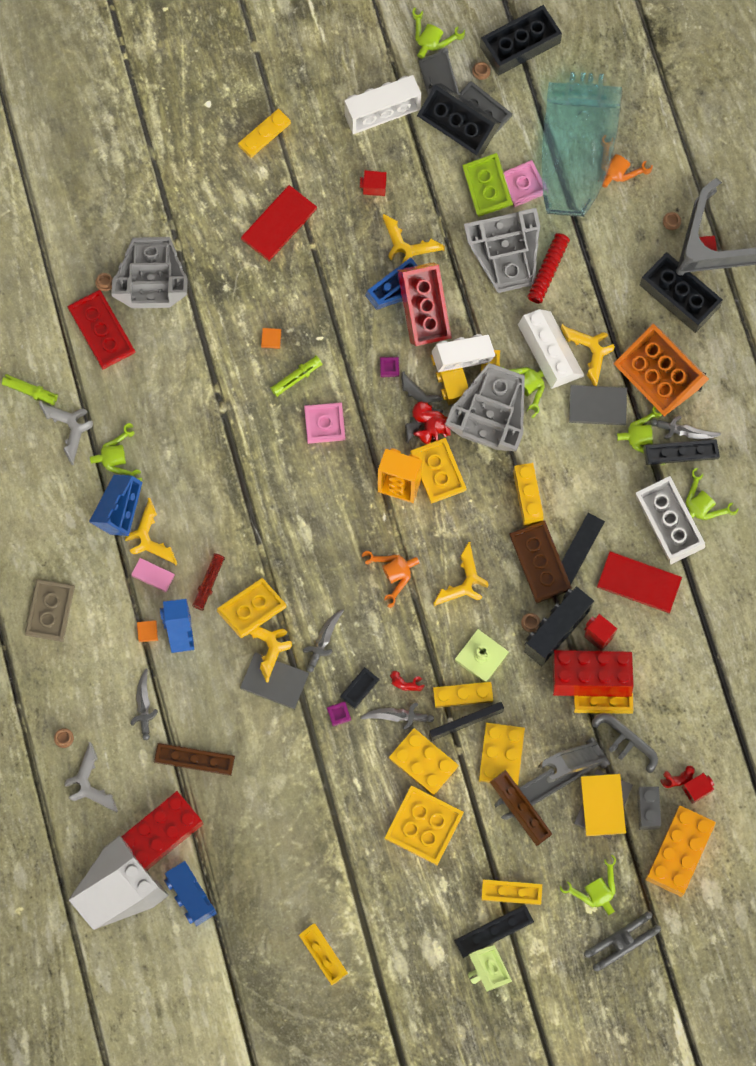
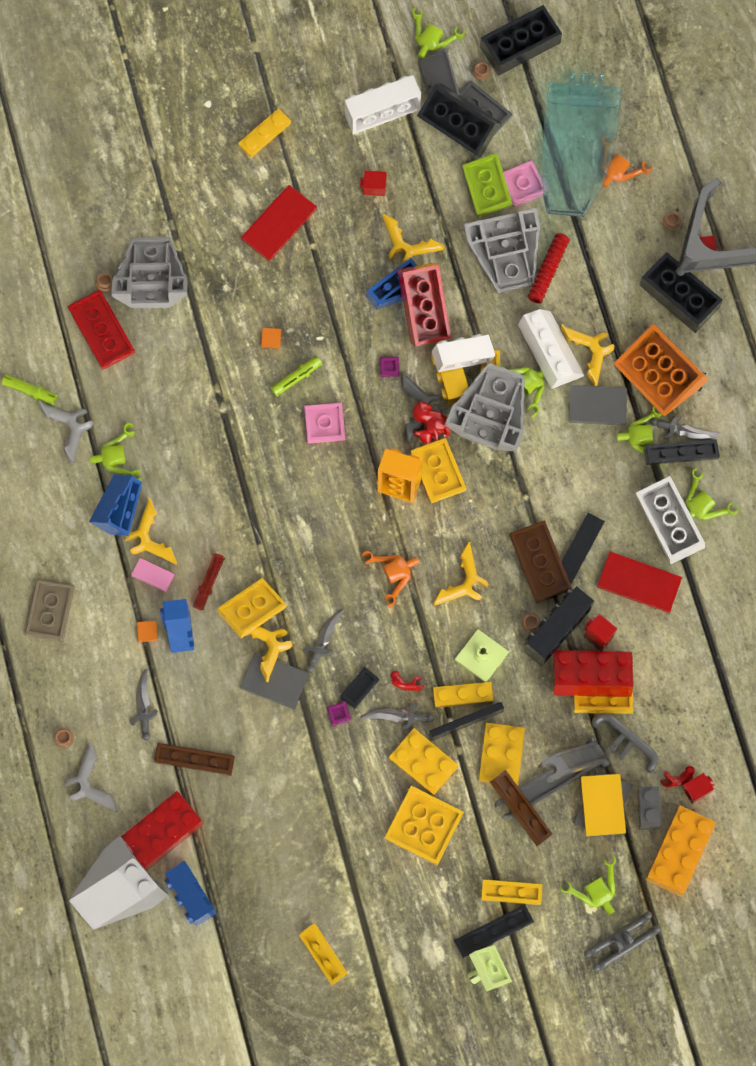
(528, 494): yellow brick -> none

